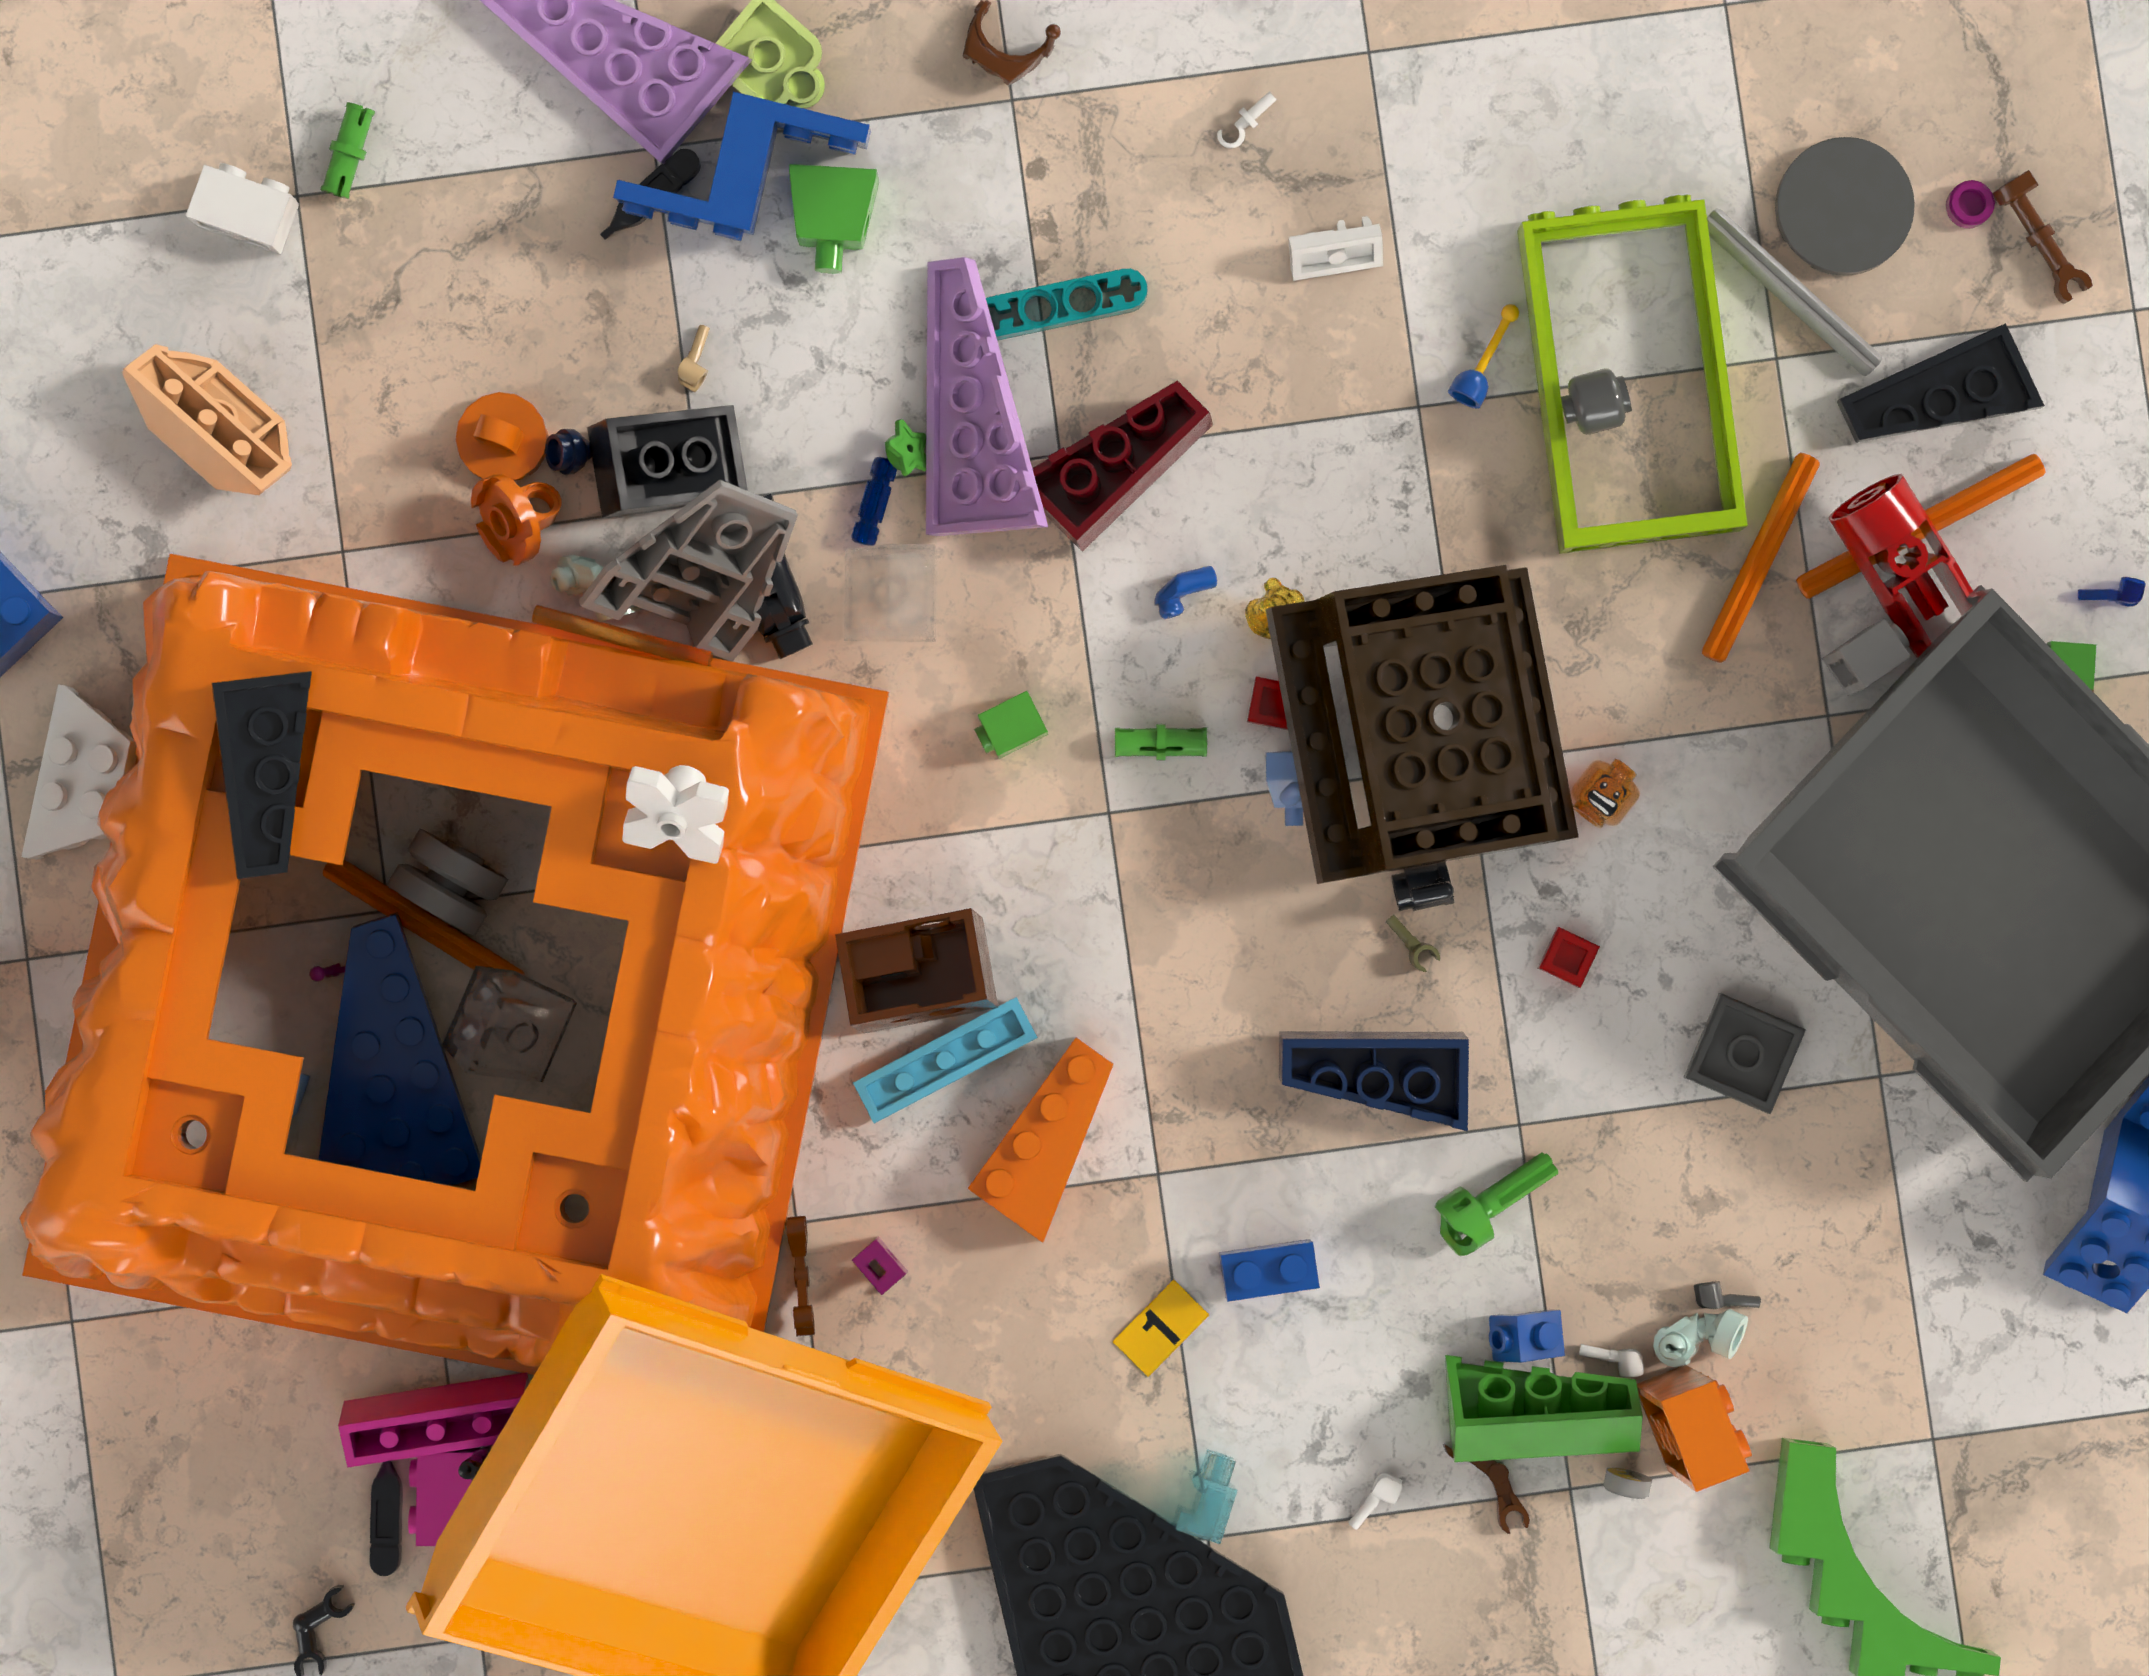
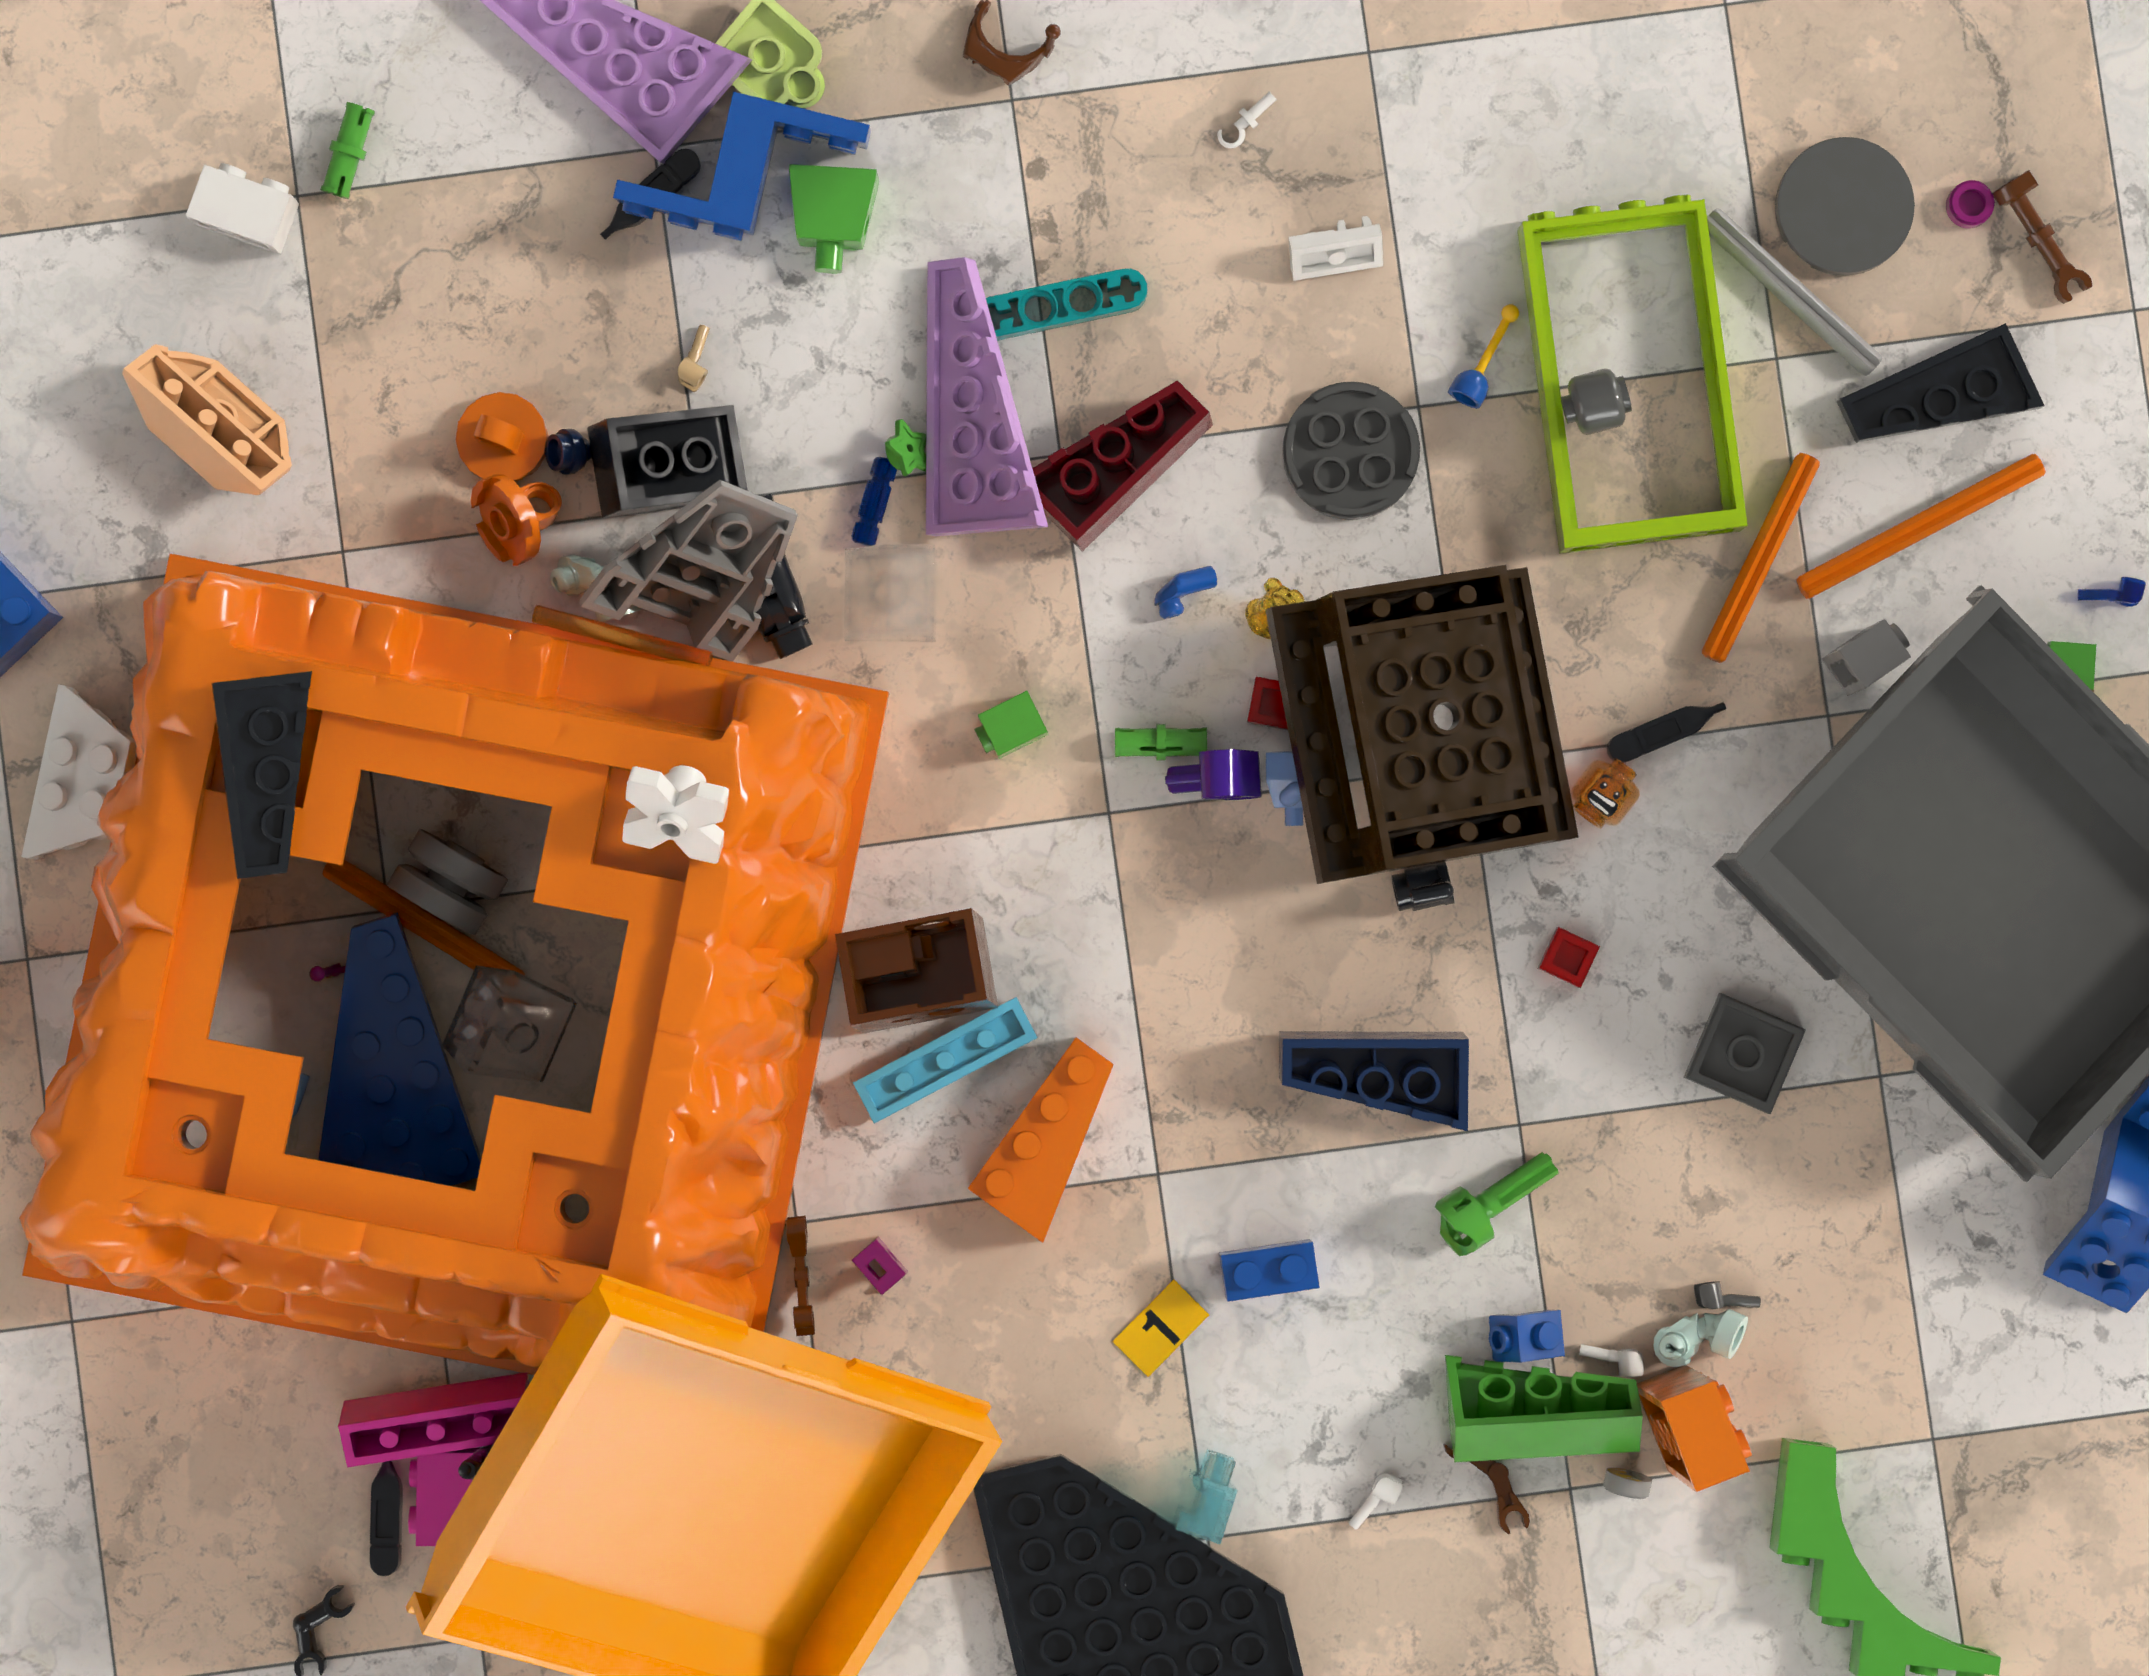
(1219, 775): none -> dark purple beam
(1351, 450): none -> dark grey tile
(1411, 943): olive hand -> none
(1660, 732): none -> black piece
(1880, 522): red piece -> none

